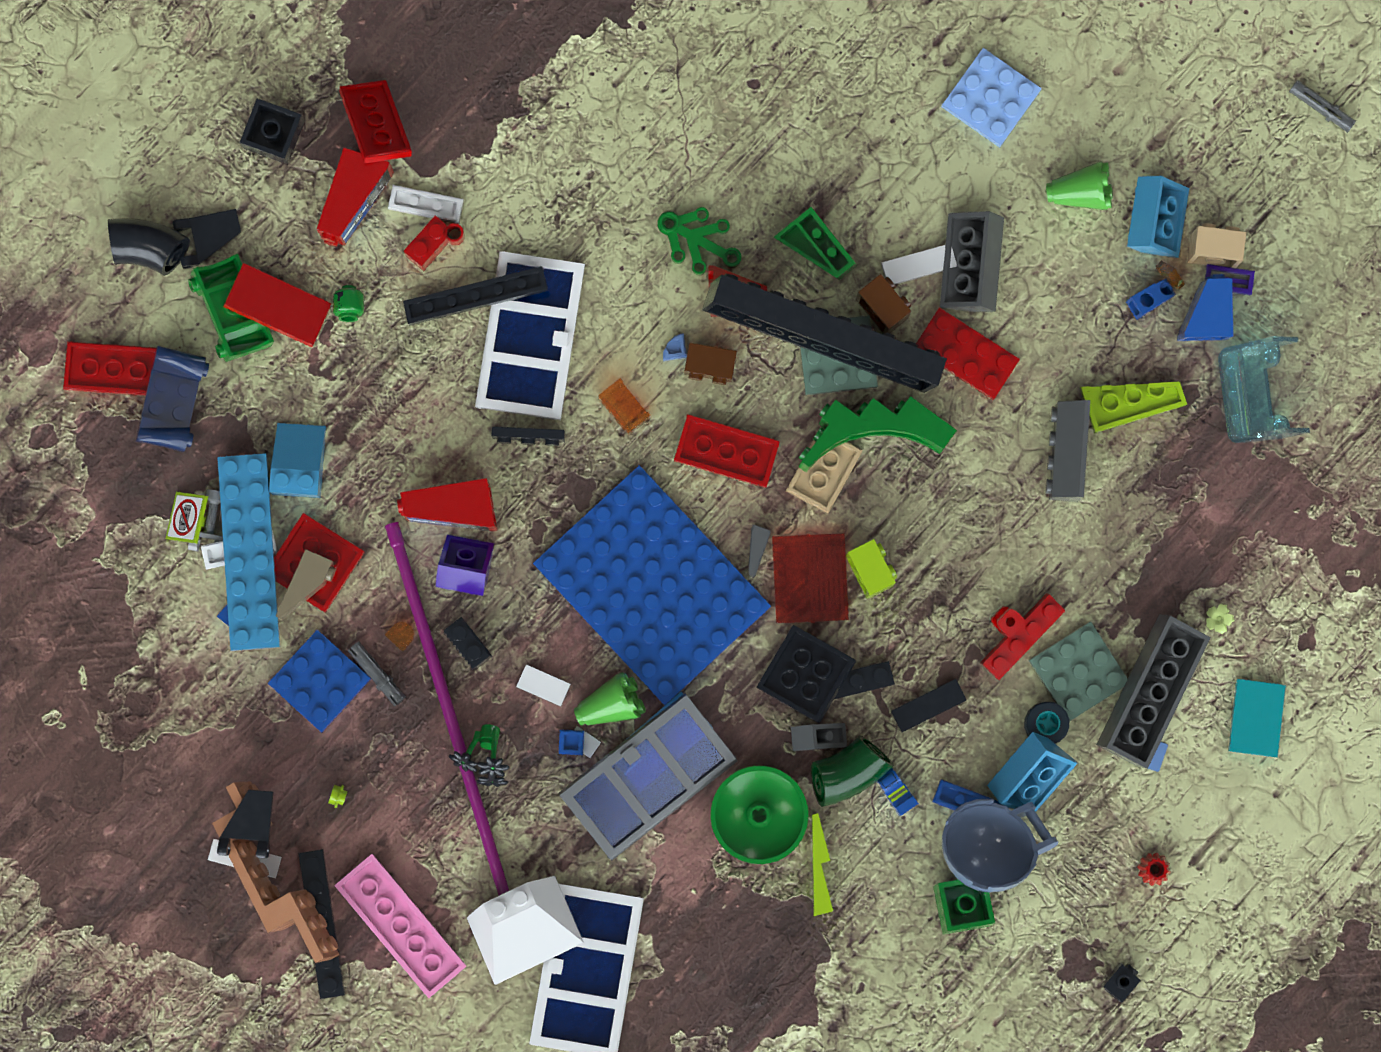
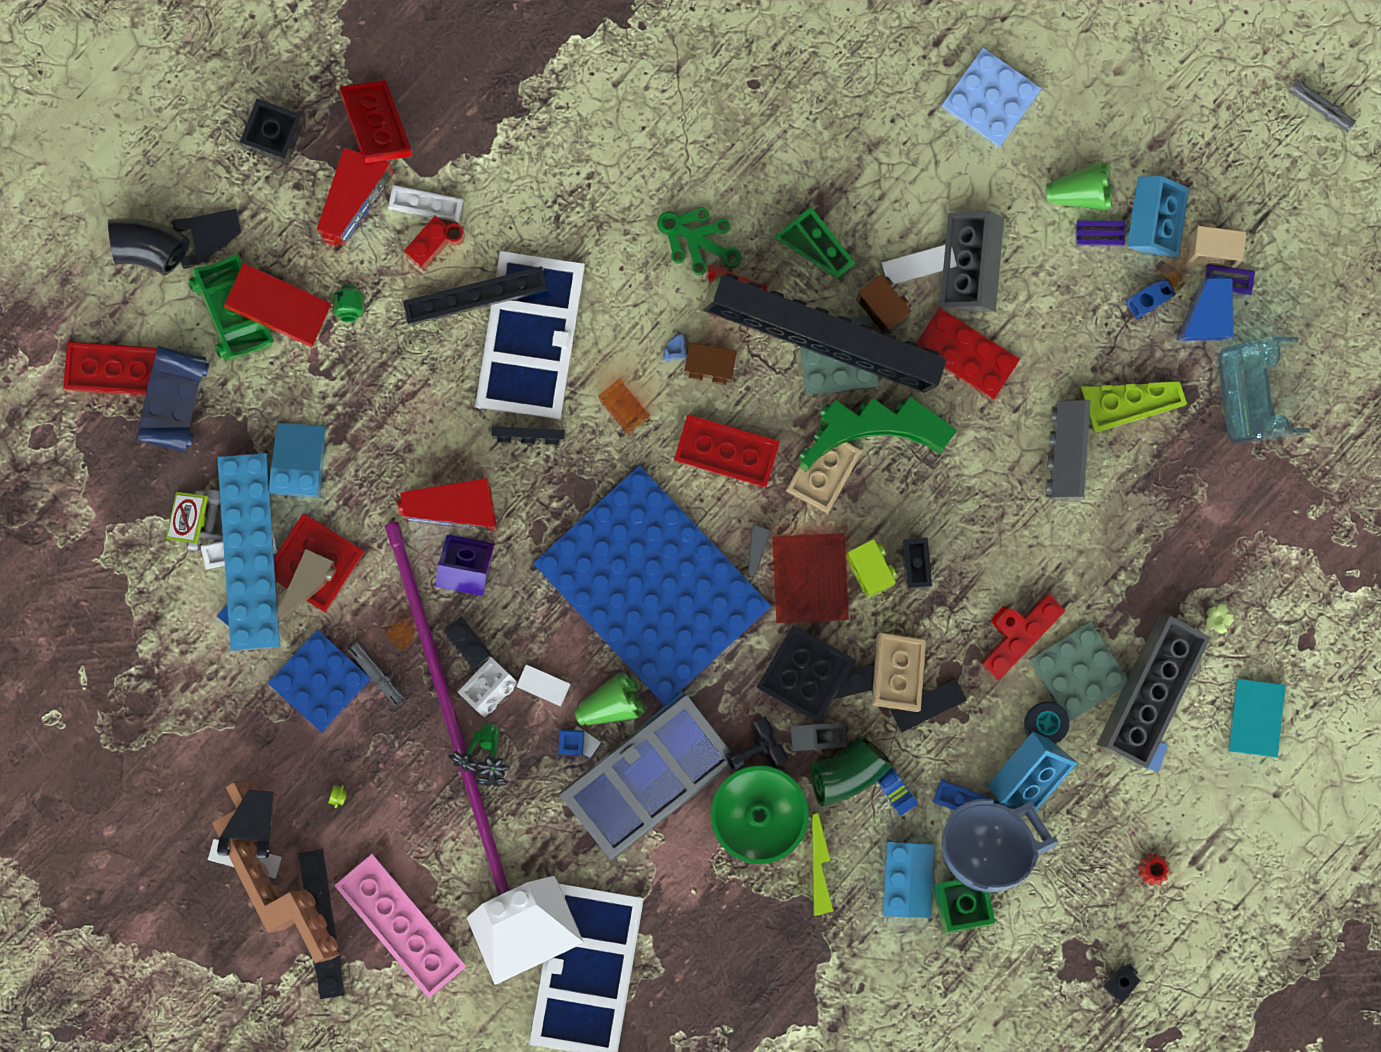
(487, 687): none -> white bracket
(763, 744): none -> black bar
(898, 672): none -> tan tile
(908, 880): none -> dark azure slope
(916, 563): none -> black brick
(1113, 224): none -> dark purple tile

